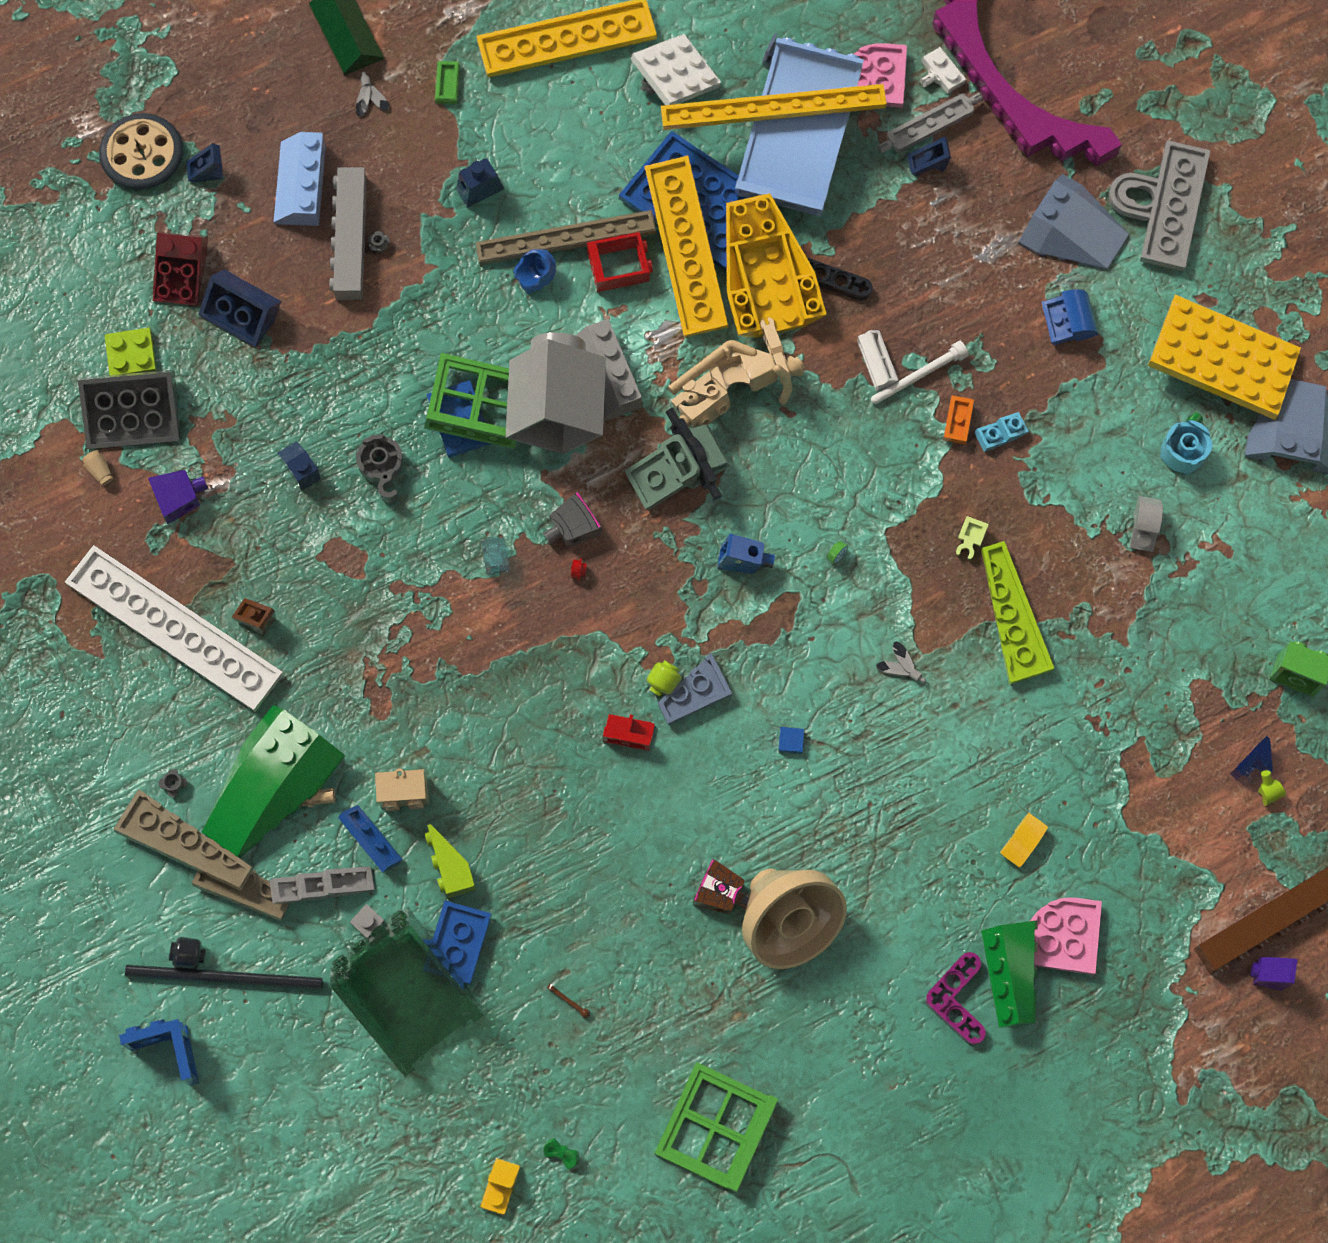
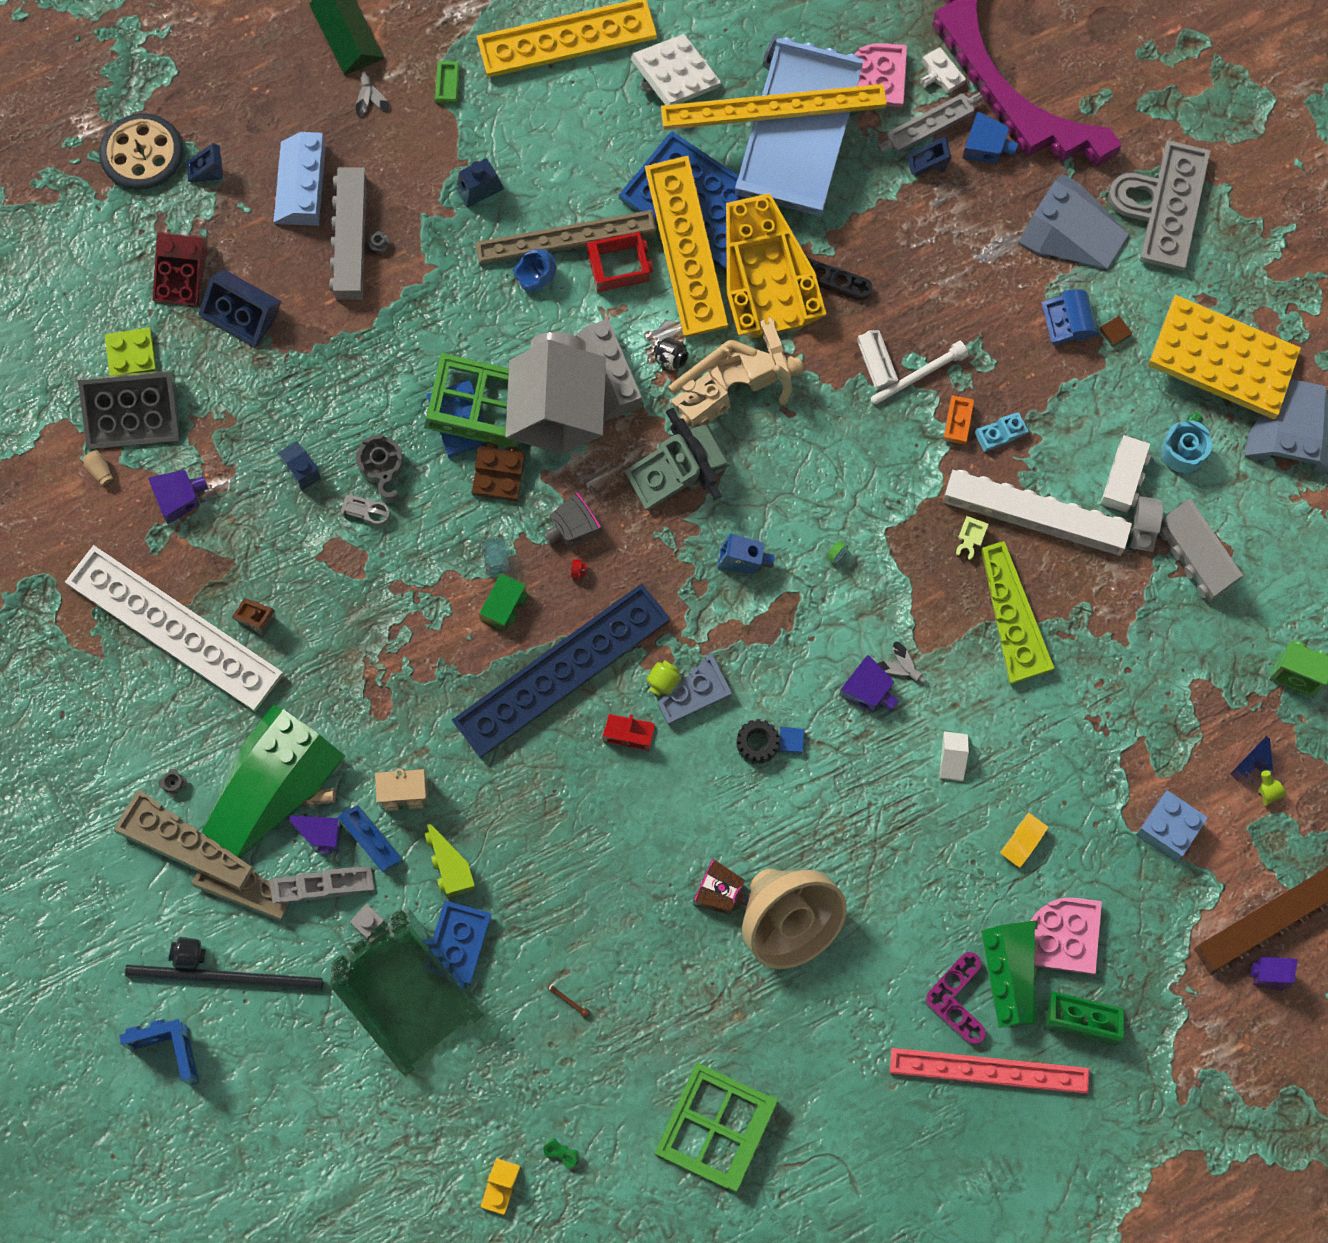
(319, 832): none -> dark purple slope
(362, 508): none -> light grey piece
(498, 472): none -> reddish brown plate
(503, 603): none -> green brick
(560, 670): none -> dark blue plate
(671, 353): none -> black head
(758, 727): none -> black tyre
(869, 687): none -> dark purple torso
(954, 756): none -> white slope
(988, 140): none -> blue torso
(989, 1070): none -> coral tile
(1037, 512): none -> white brick
(1085, 1019): none -> green slope
(1115, 331): none -> reddish brown tile
(1126, 474): none -> white brick
(1171, 826): none -> medium blue brick
(1199, 551): none -> light grey slope

